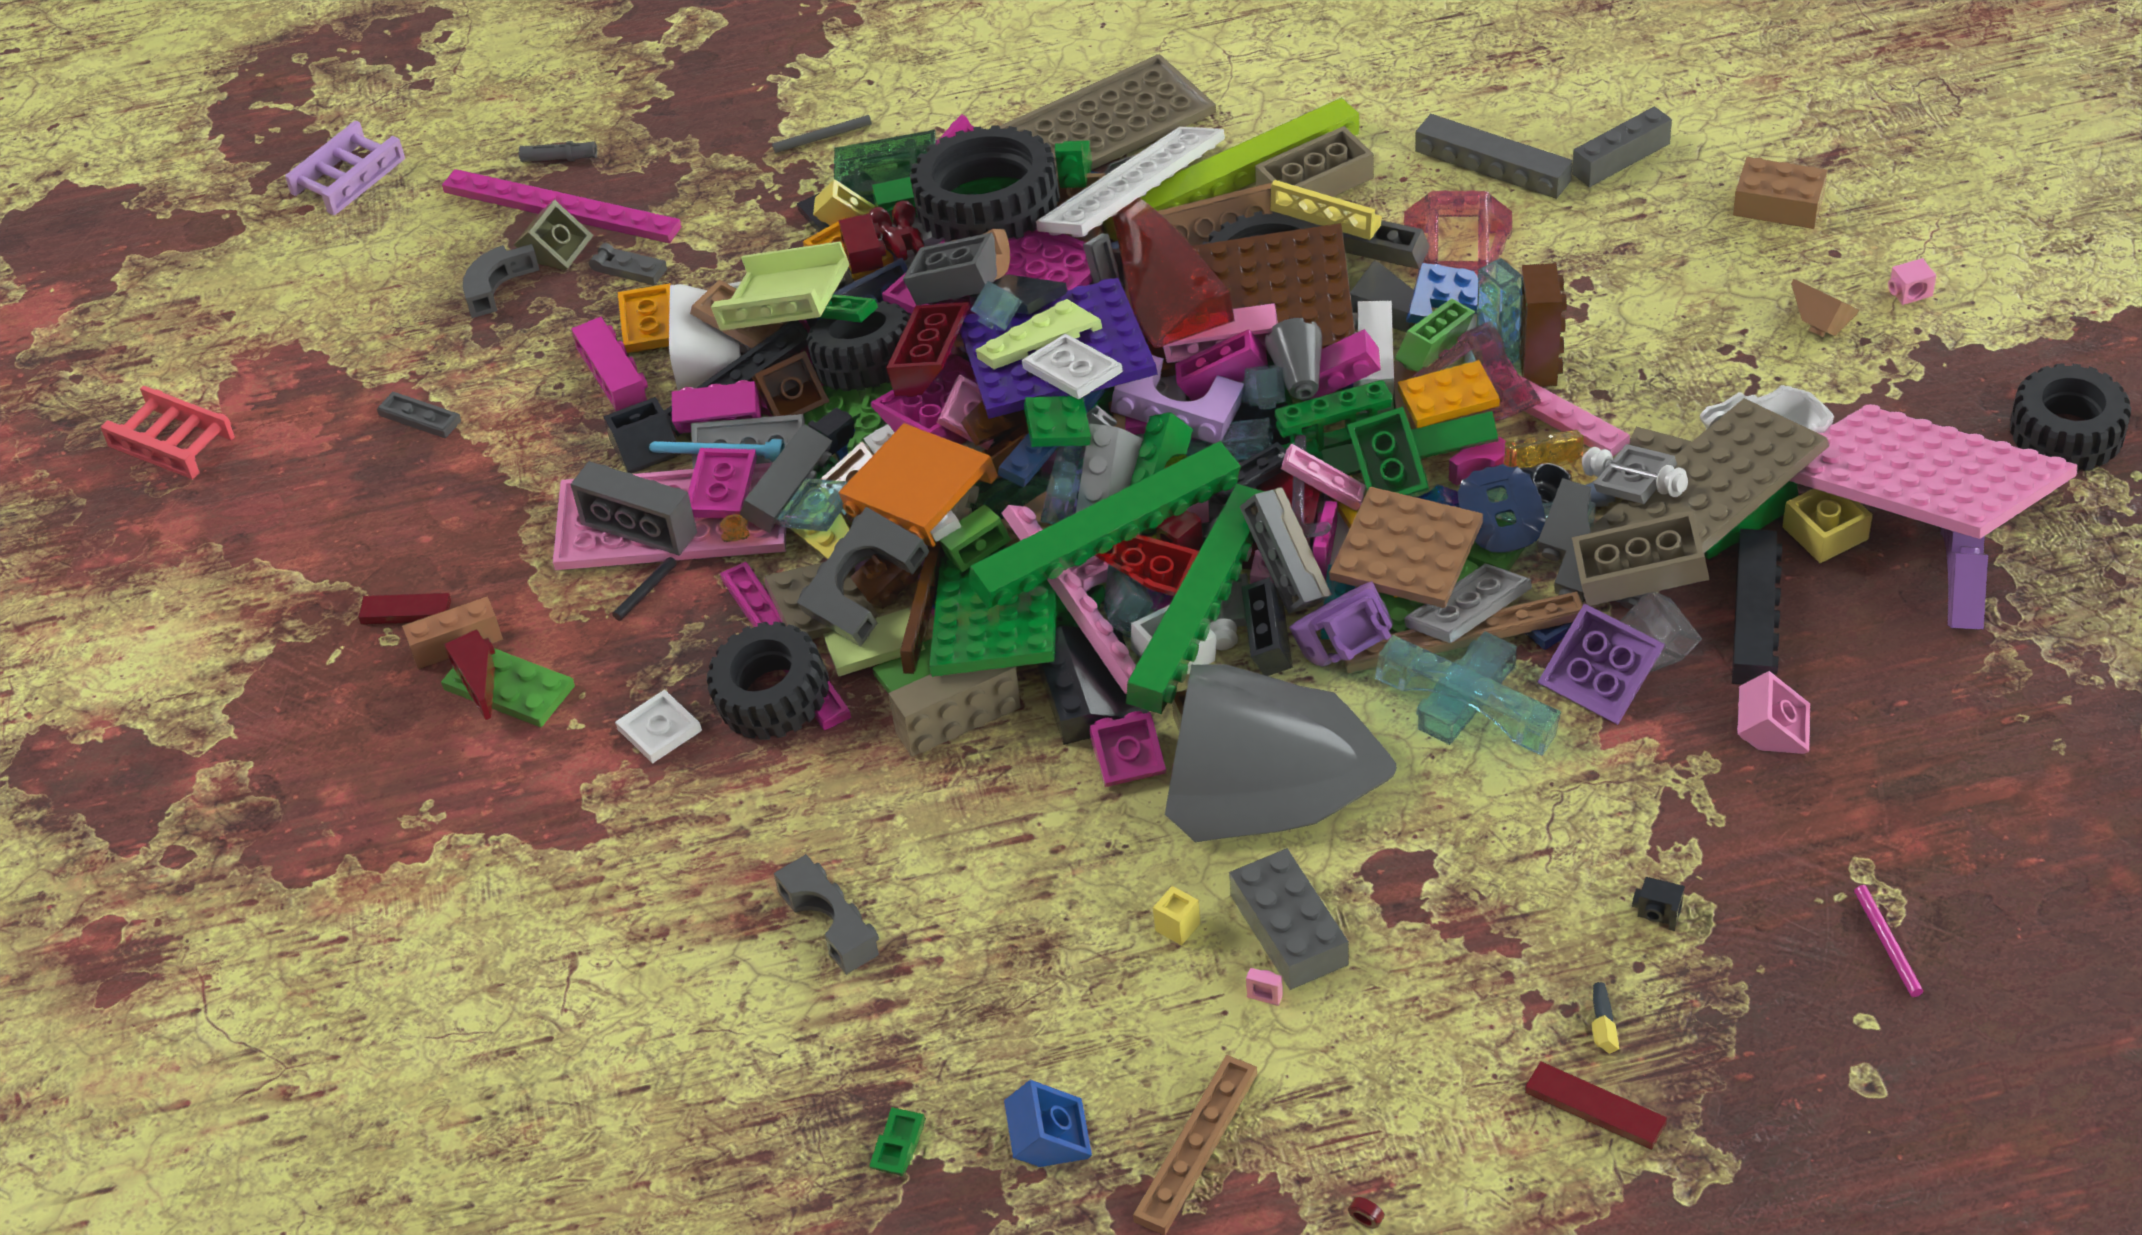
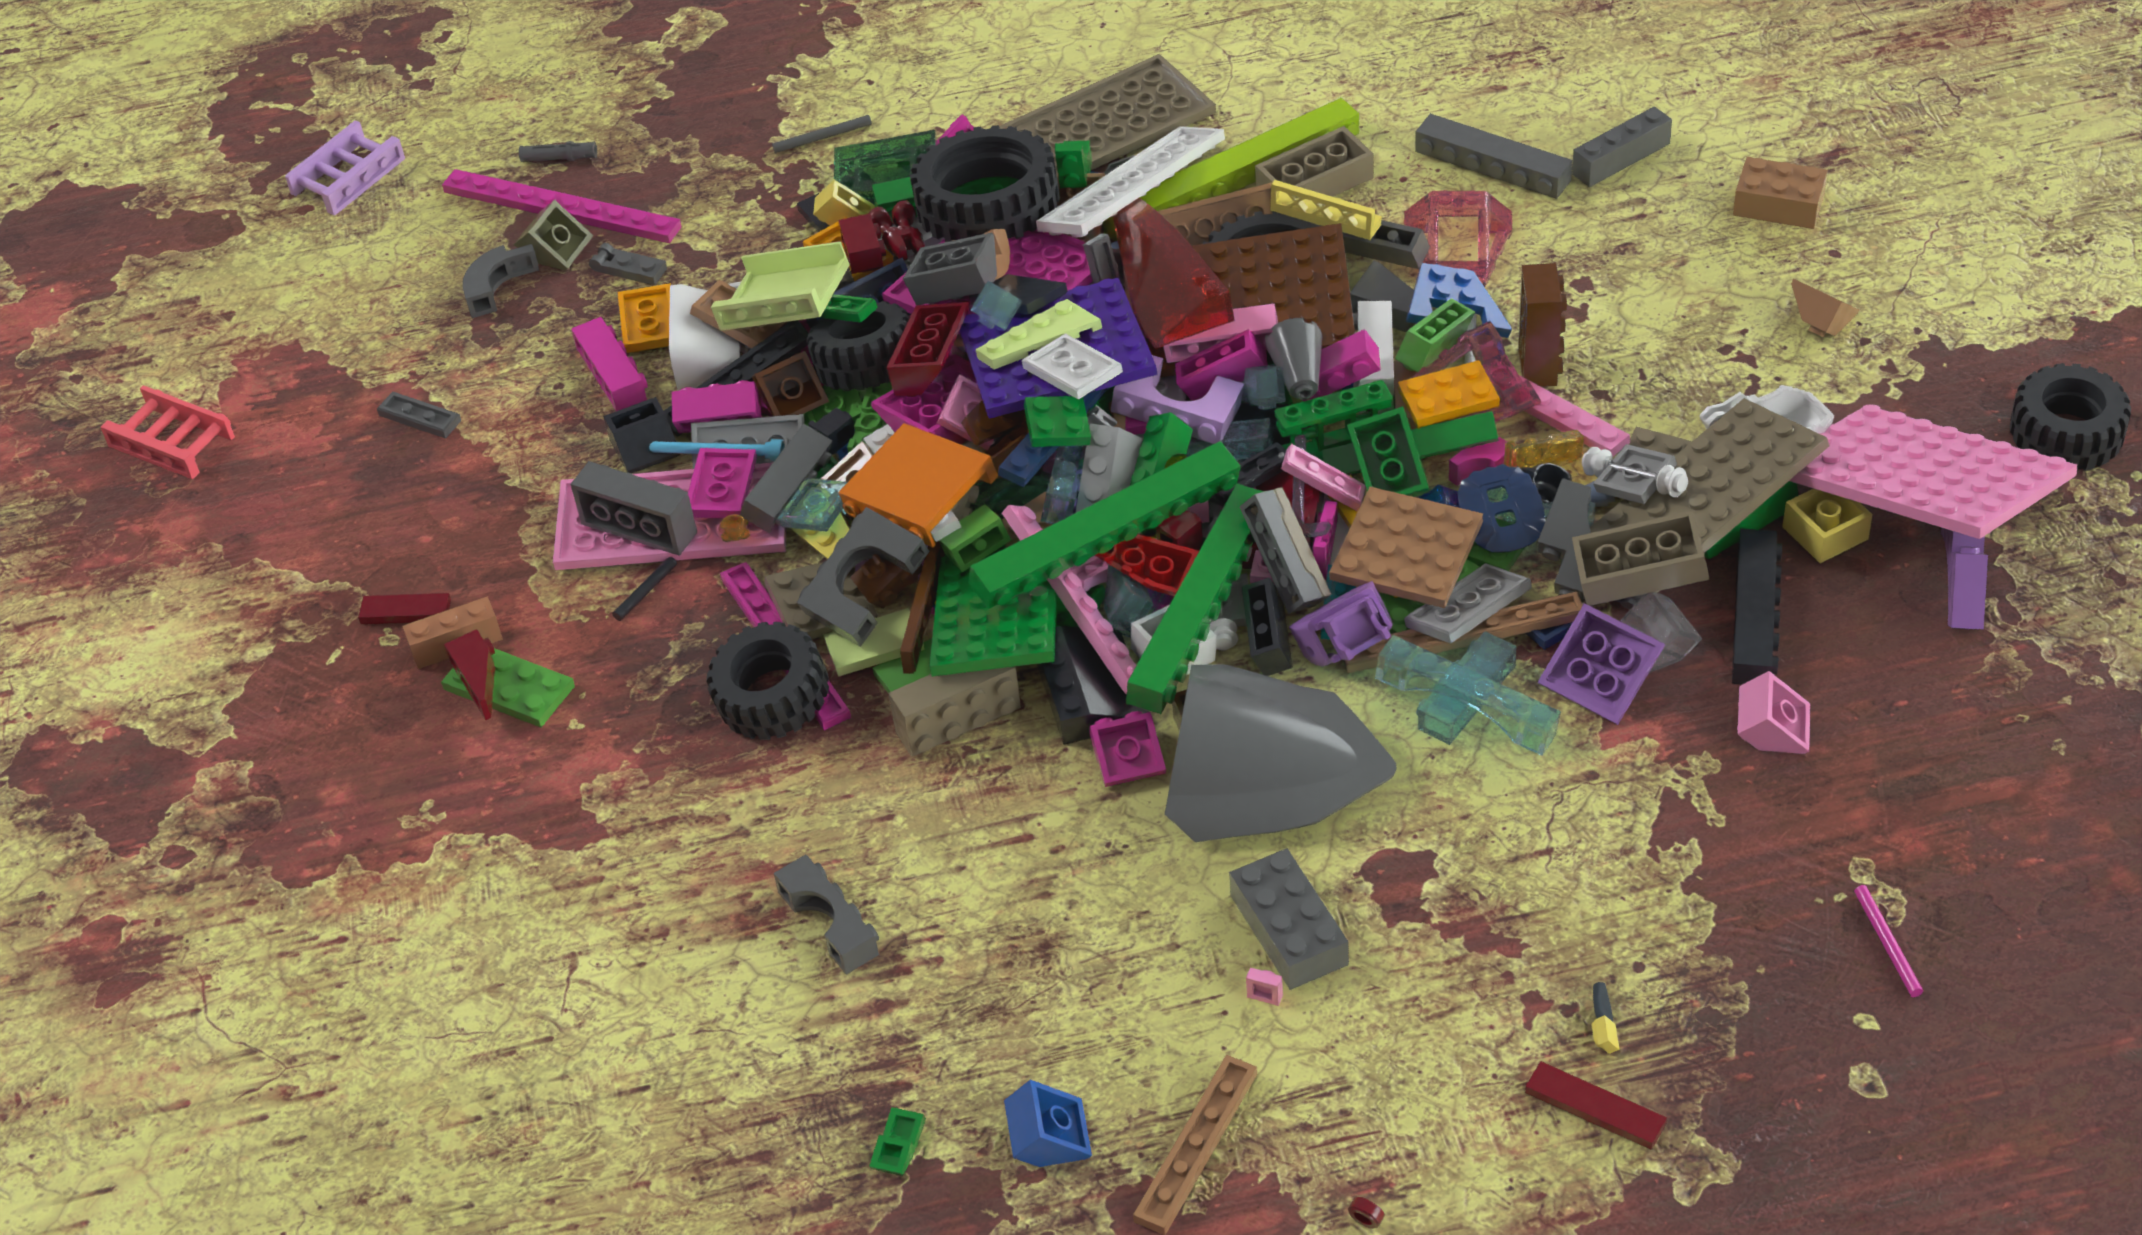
(658, 726): white plate -> none
(1176, 915): light yellow panel -> none
(1501, 302): clear light blue brick -> none
(1659, 901): black brick -> none
(1912, 281): bright pink brick -> none

